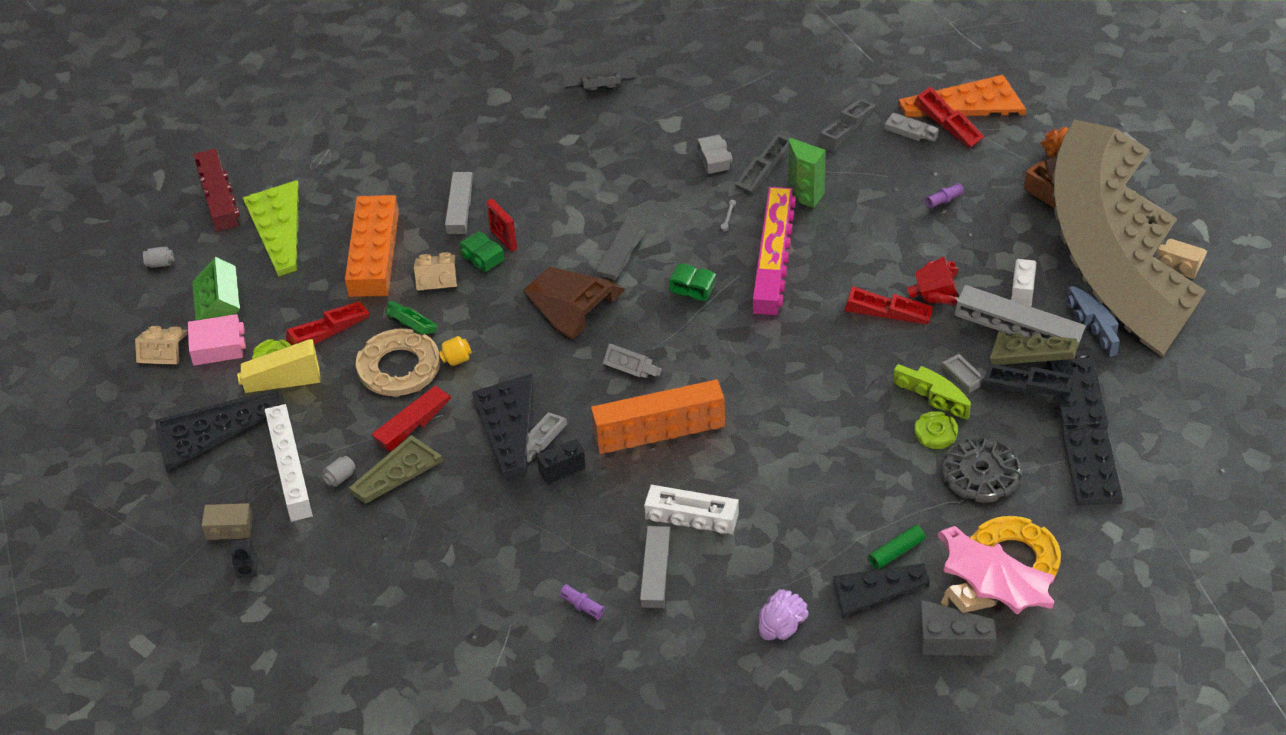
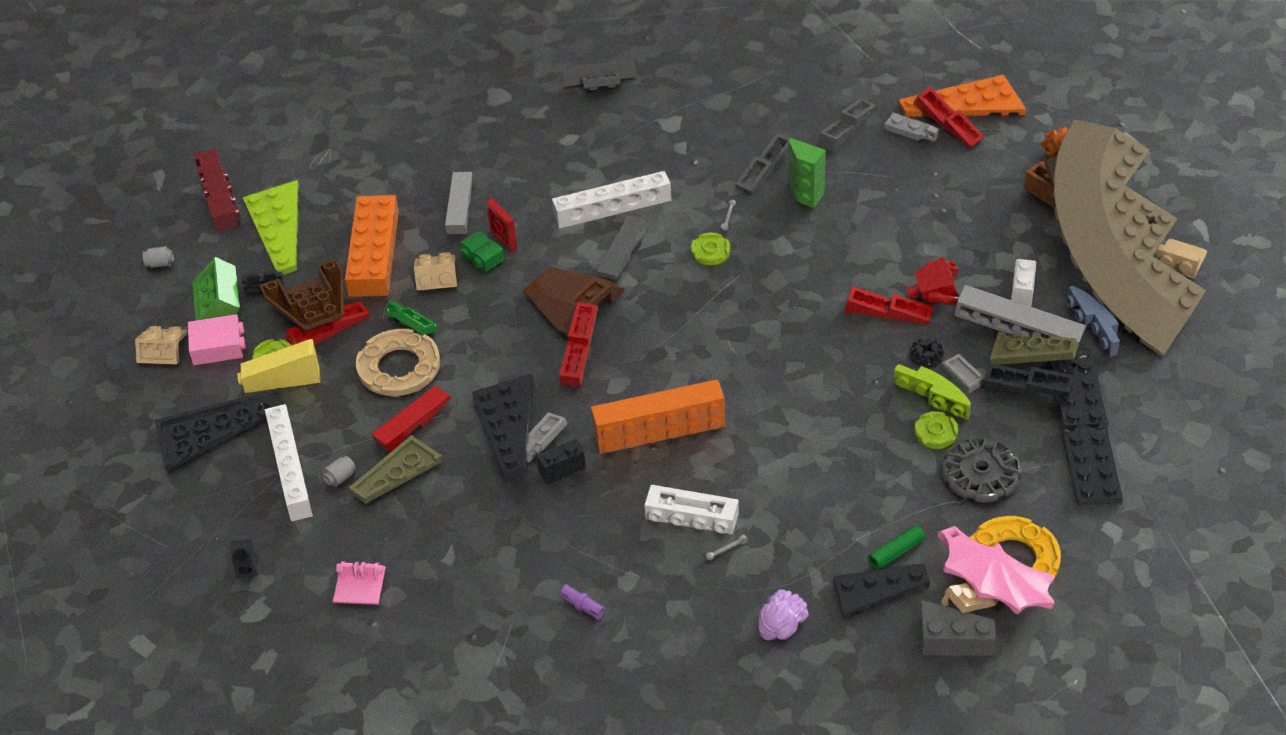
(227, 521): dark tan brick -> none
(253, 280): none -> black hinge
(313, 301): none -> reddish brown wedge
(359, 583): none -> bright pink hinge
(455, 351): yellow head -> none
(578, 345): none -> red slope
(611, 199): none -> white brick
(630, 362): light grey hinge -> none
(655, 567): light grey slope -> none
(692, 282): green brick -> none
(710, 249): none -> lime tile
(714, 154): light grey brick -> none
(741, 540): none -> light grey hinge
(773, 251): brick -> none
(930, 357): none -> black gear
(944, 195): medium lavender pin -> none

